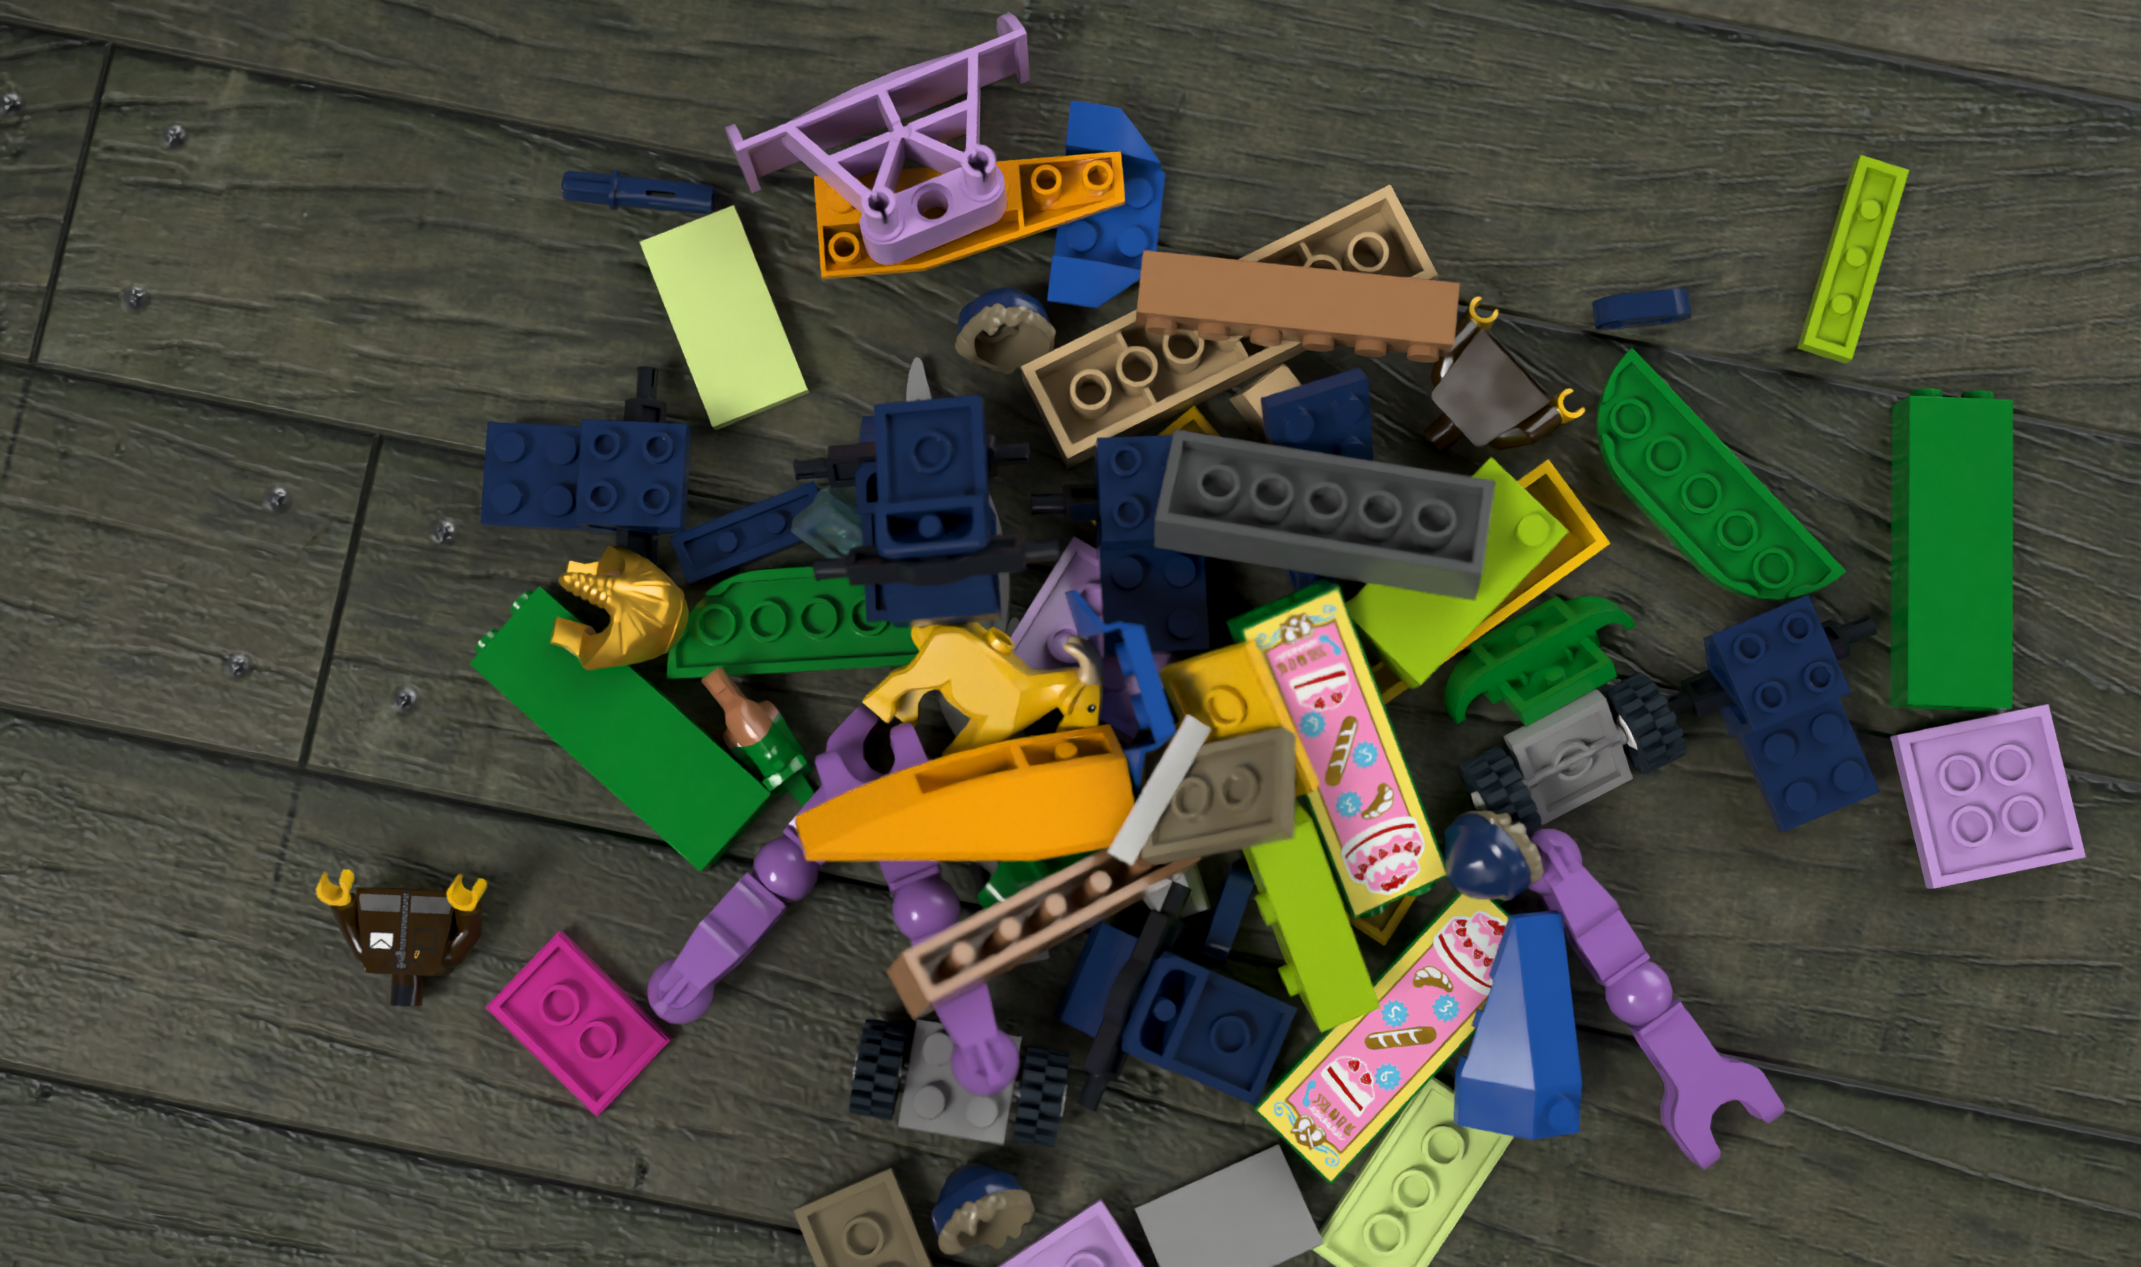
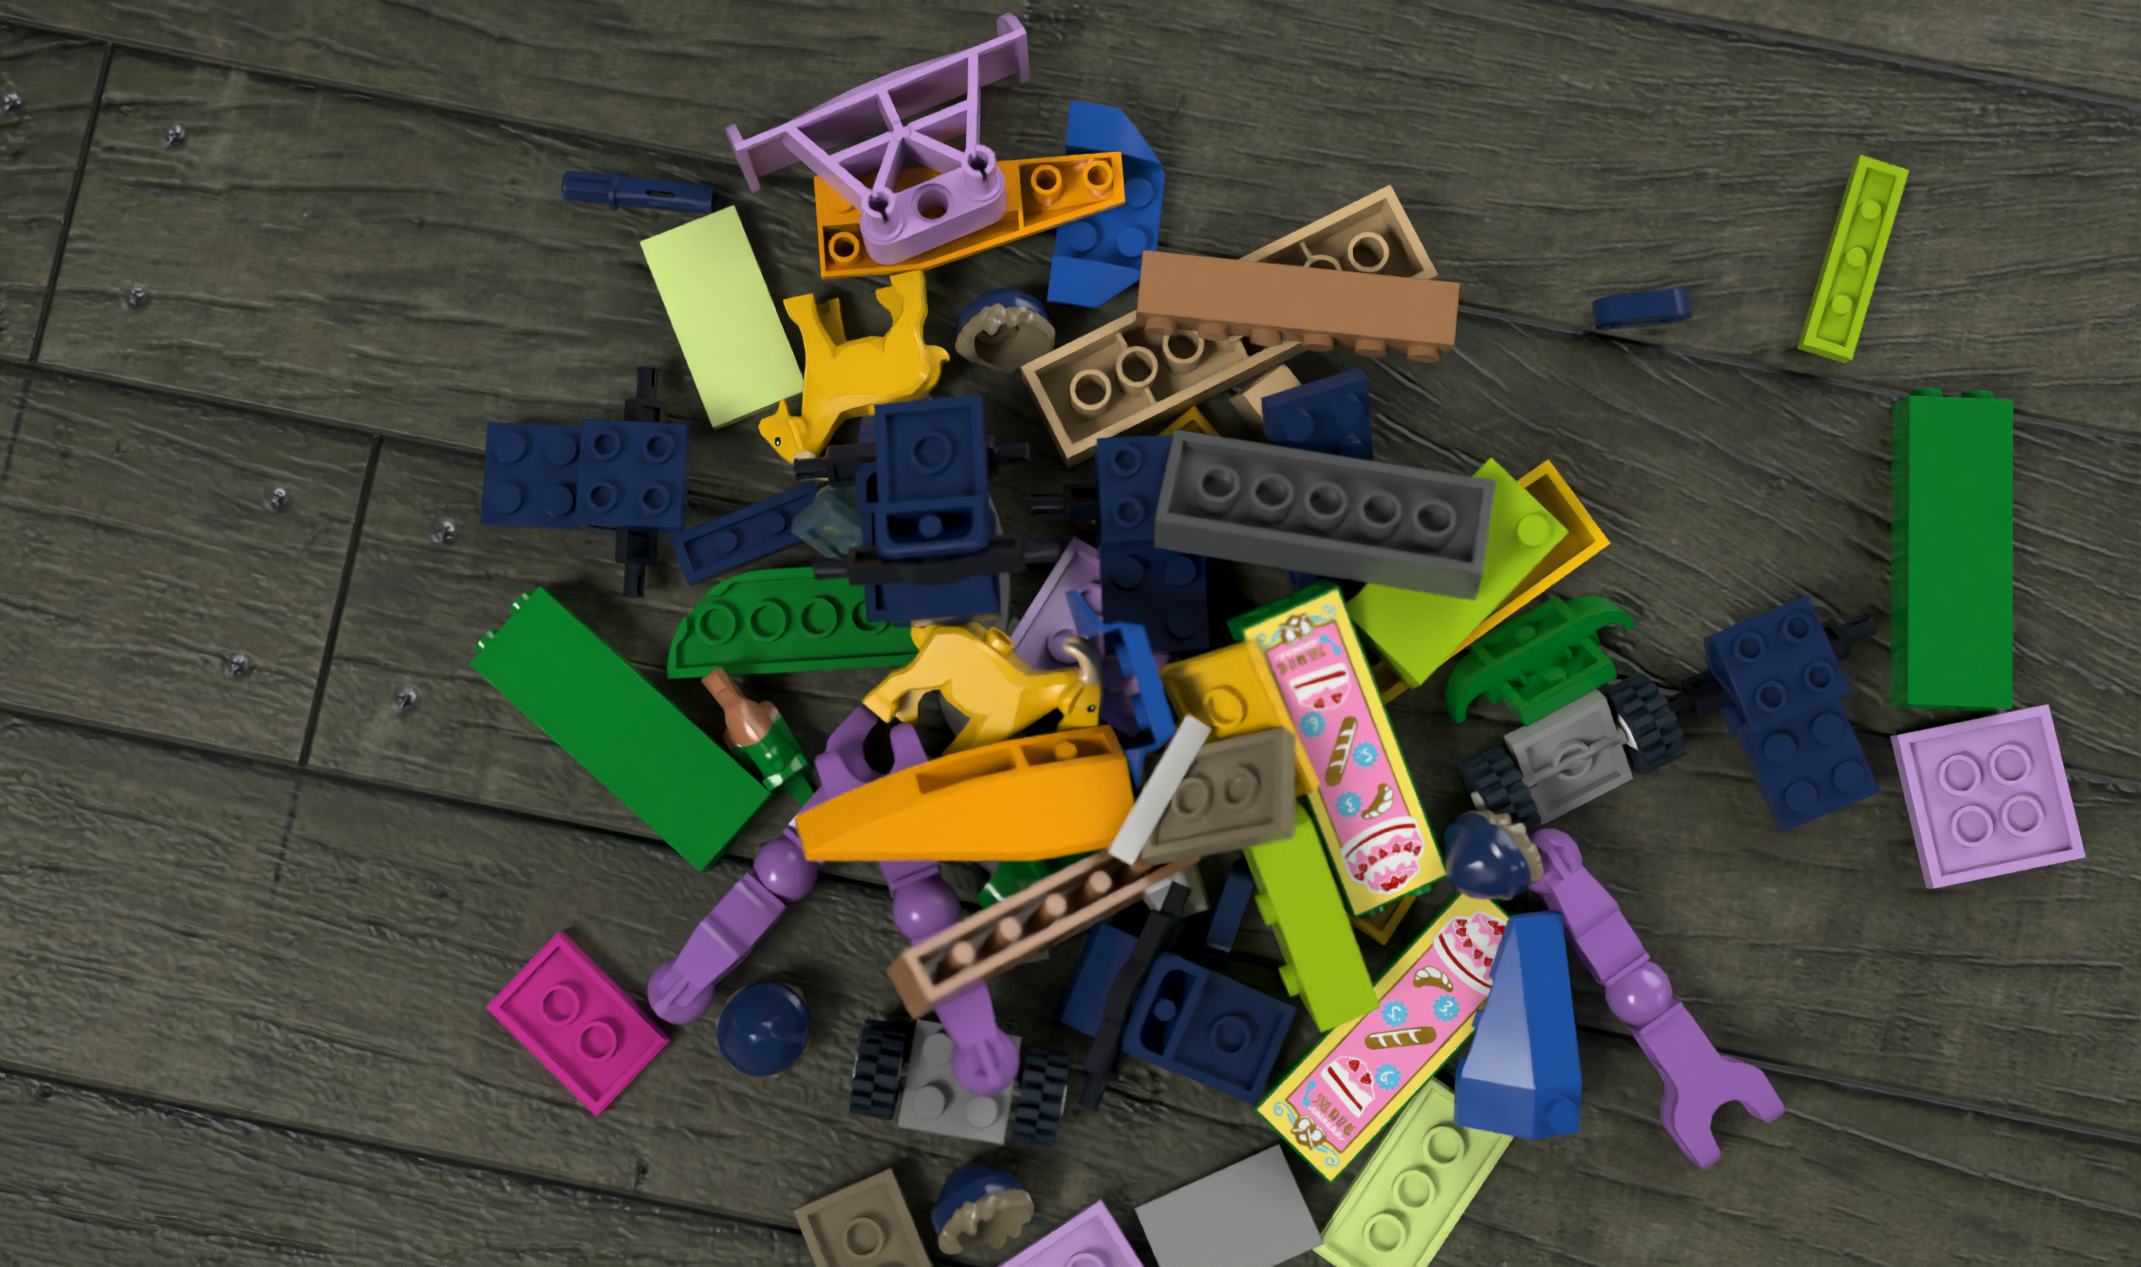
(406, 929): dark brown torso -> none
(643, 606): pearl gold piece -> none
(764, 1029): none -> dark blue hair
(852, 376): none -> yellow animal
(1490, 392): dark brown torso -> none
(1703, 492): green plate -> none

